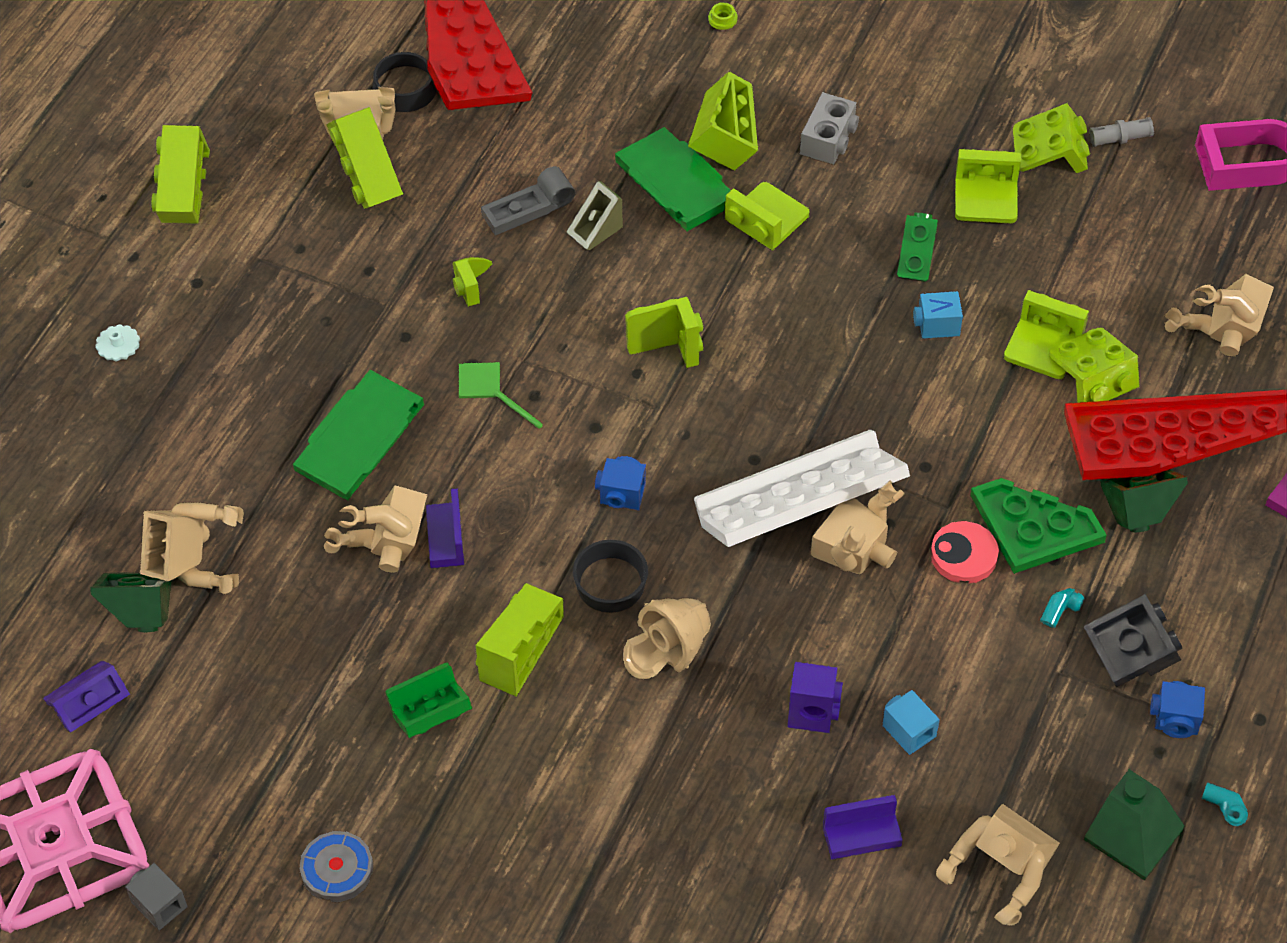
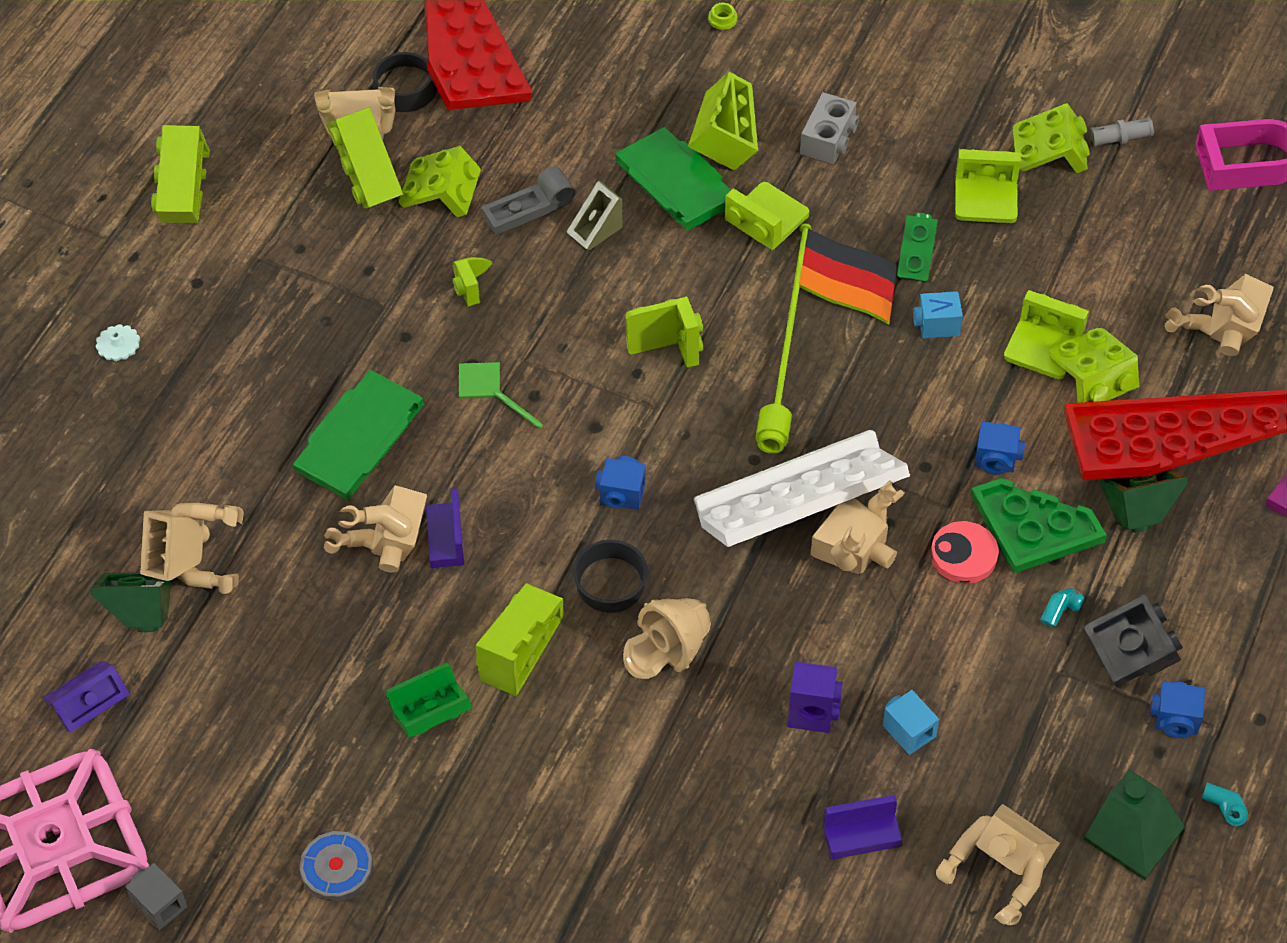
(442, 175): none -> lime bracket
(841, 277): none -> flag
(998, 448): none -> blue brick

